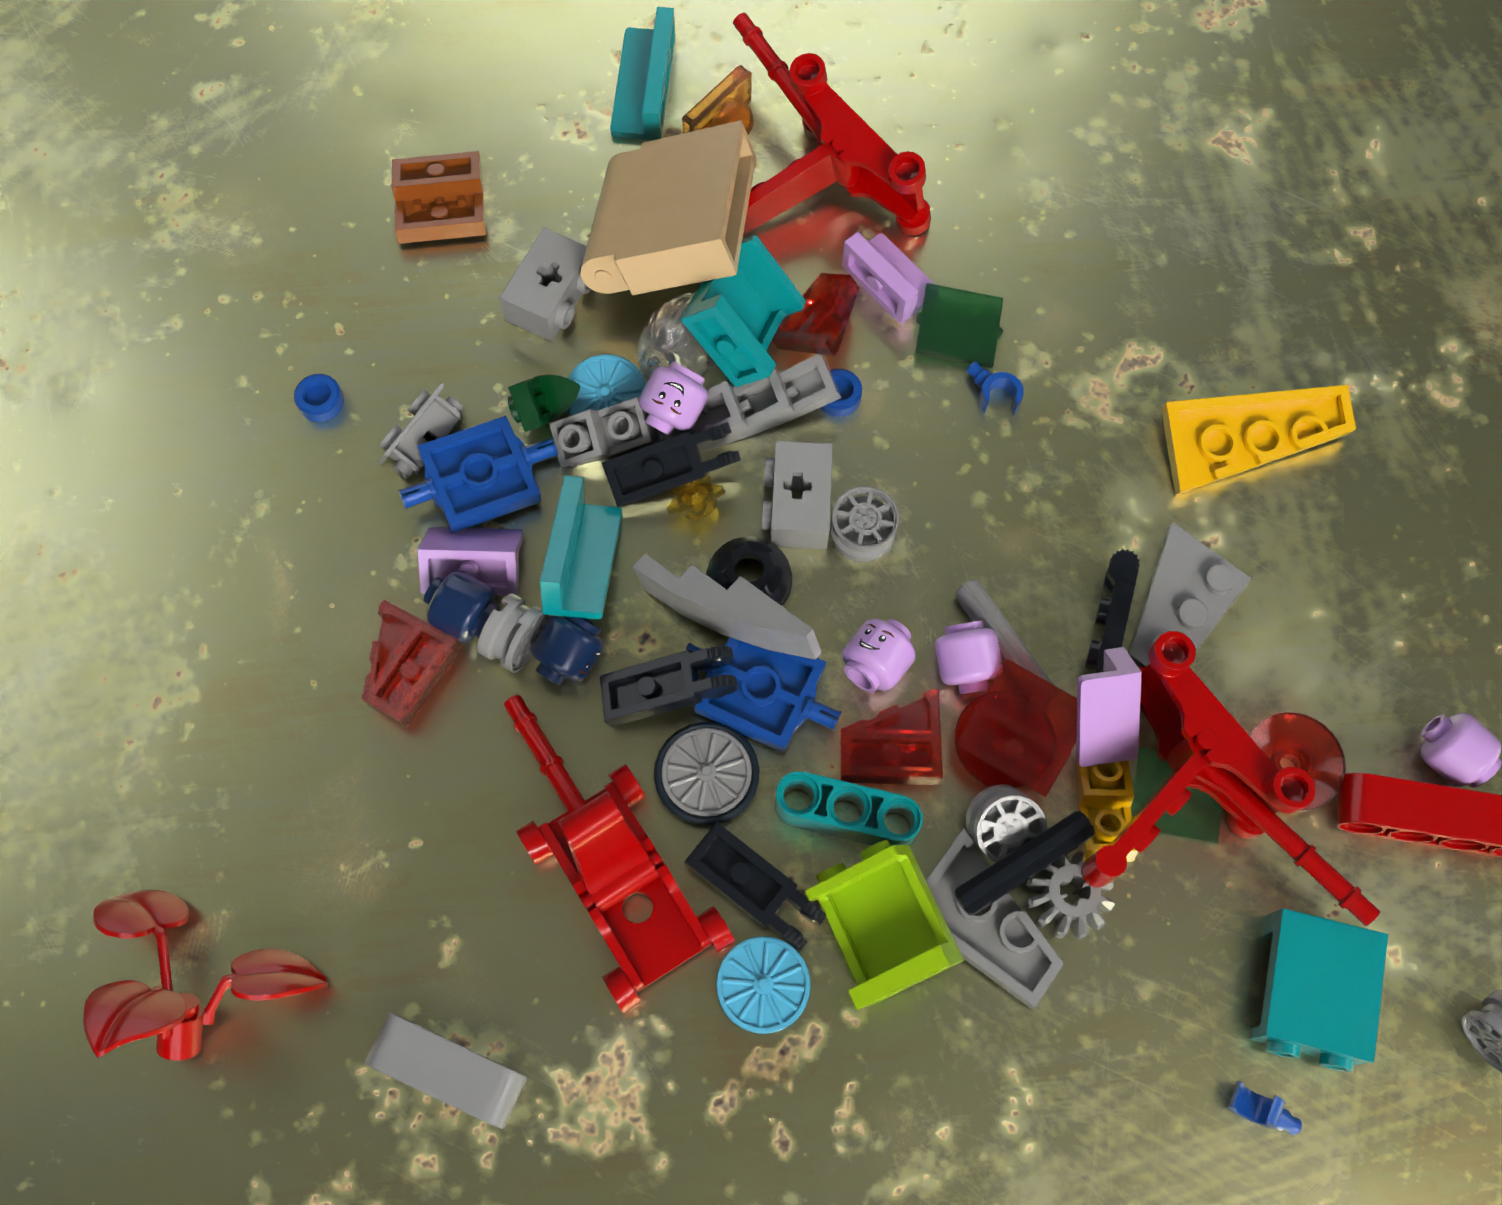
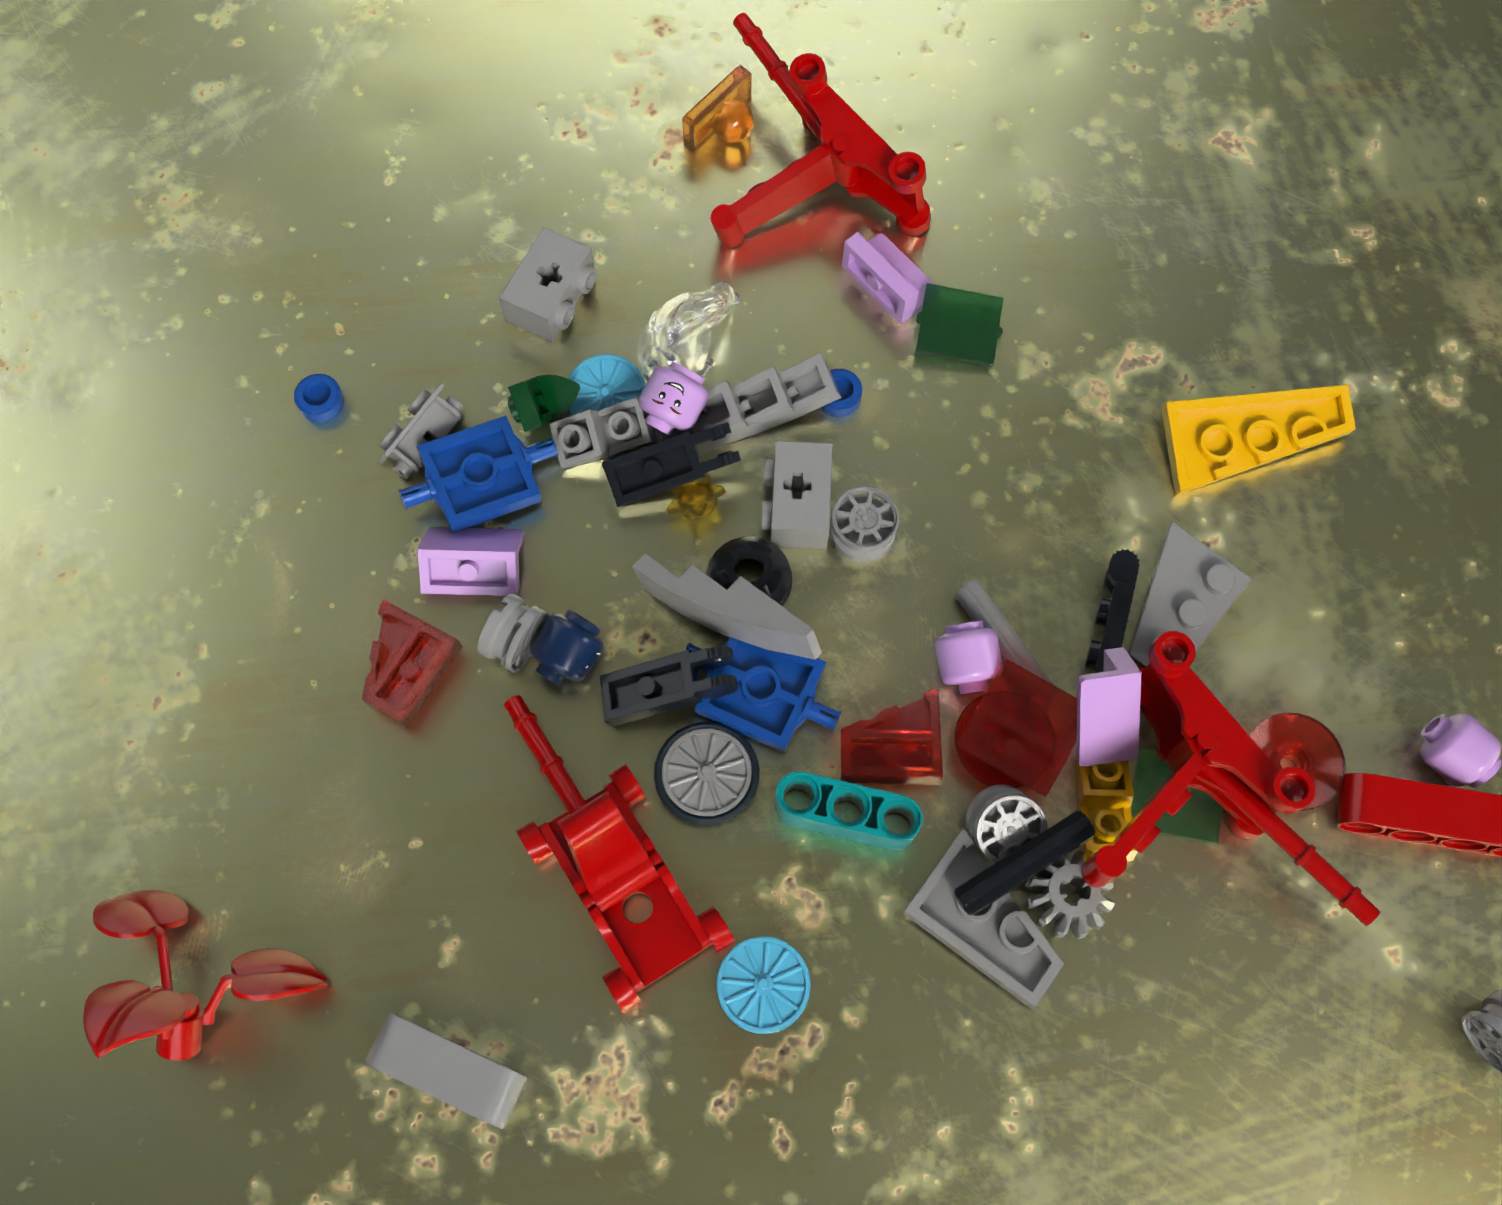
(438, 197): dark orange slope -> none
(460, 605): dark blue head -> none
(579, 554): teal panel -> none
(644, 79): teal panel -> none
(671, 212): tan piece -> none
(742, 312): teal panel -> none
(751, 883): black hinge -> none
(823, 319): clear red wing -> none
(878, 655): lavender head -> none
(885, 922): lime panel -> none
(999, 380): blue piece -> none
(1263, 1110): blue piece -> none
(1322, 990): teal panel -> none

